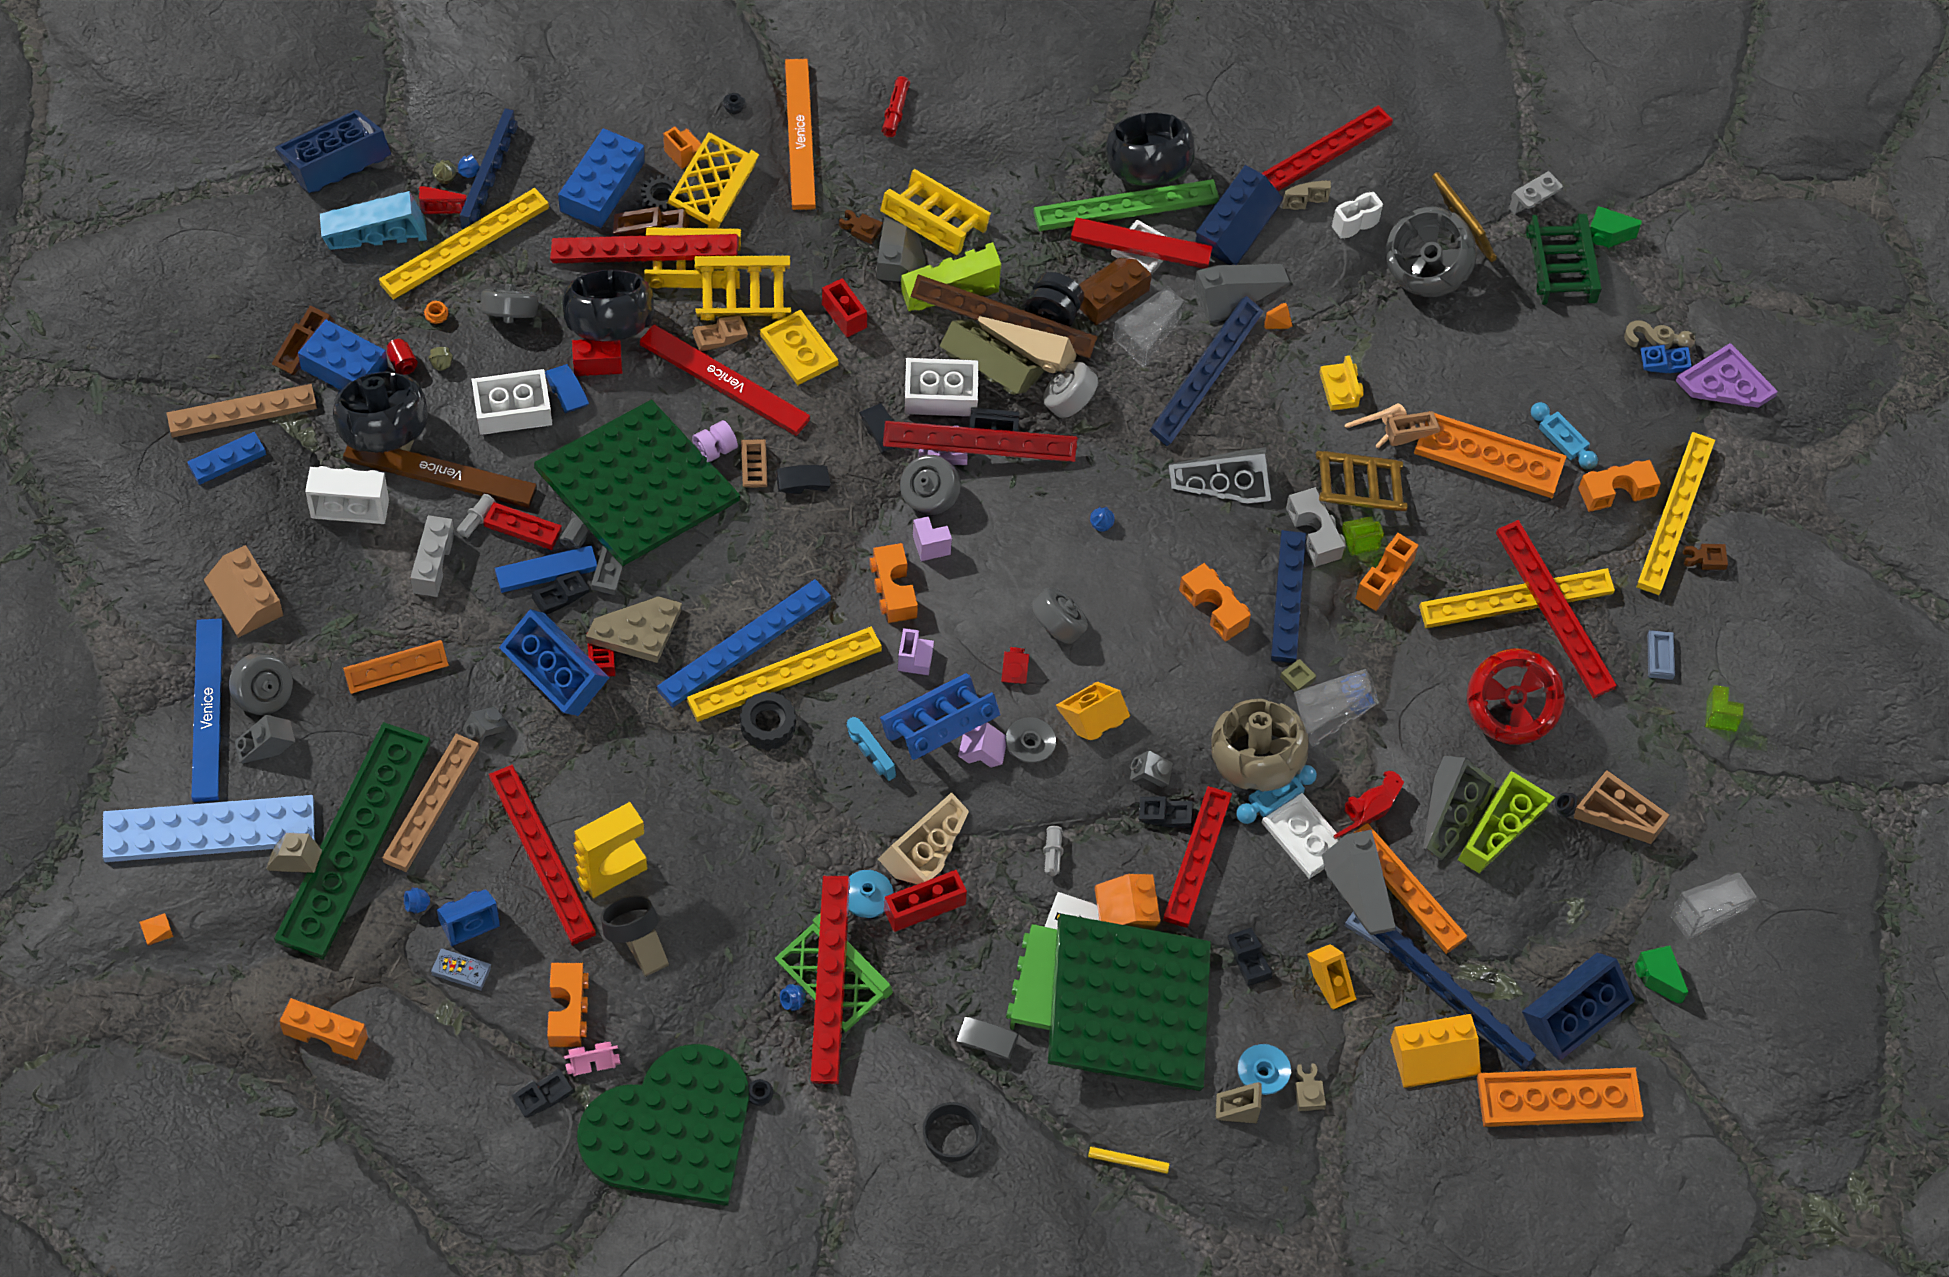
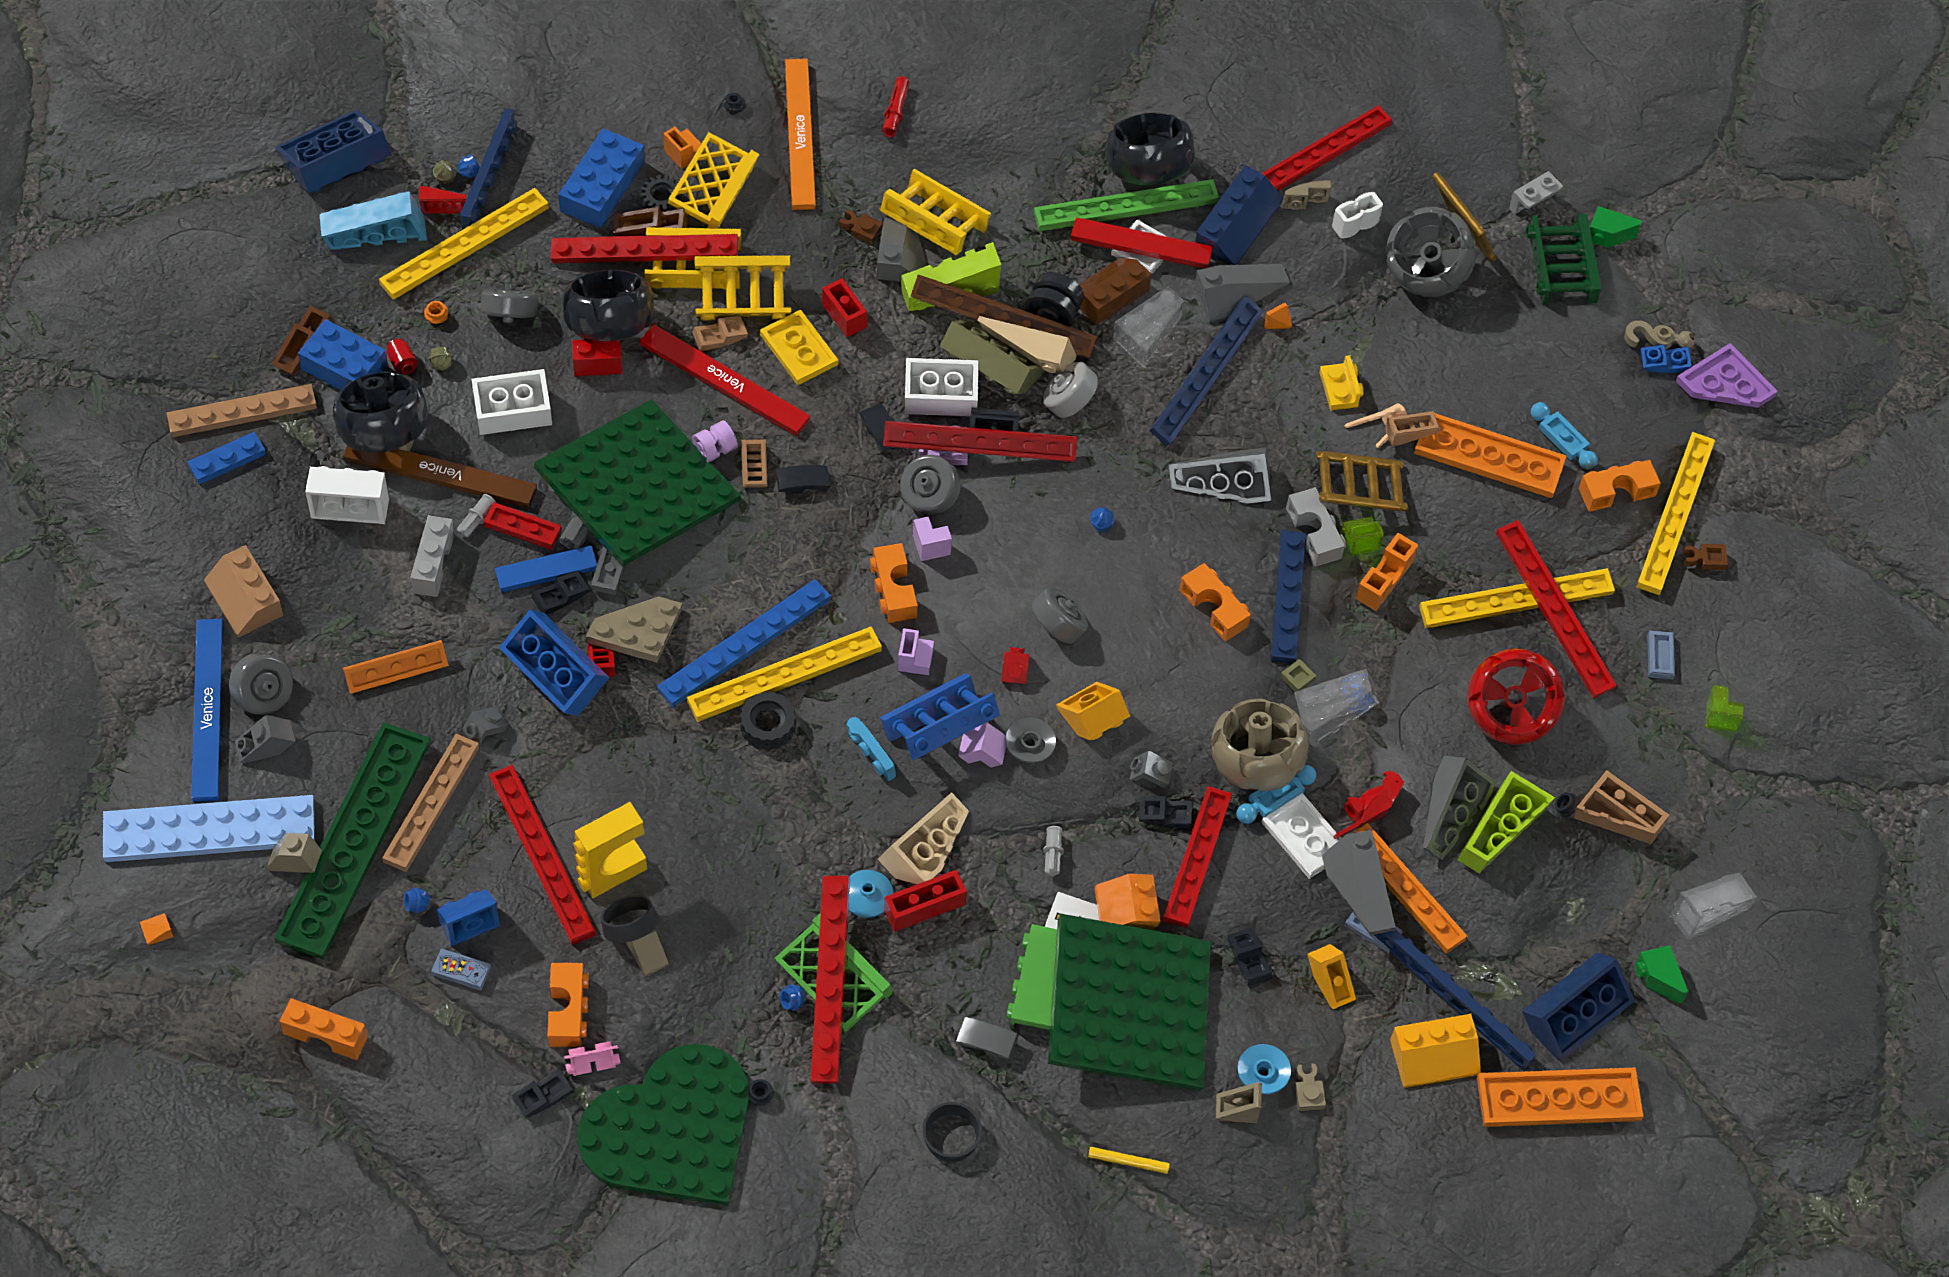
(567, 388): blue slope -> none

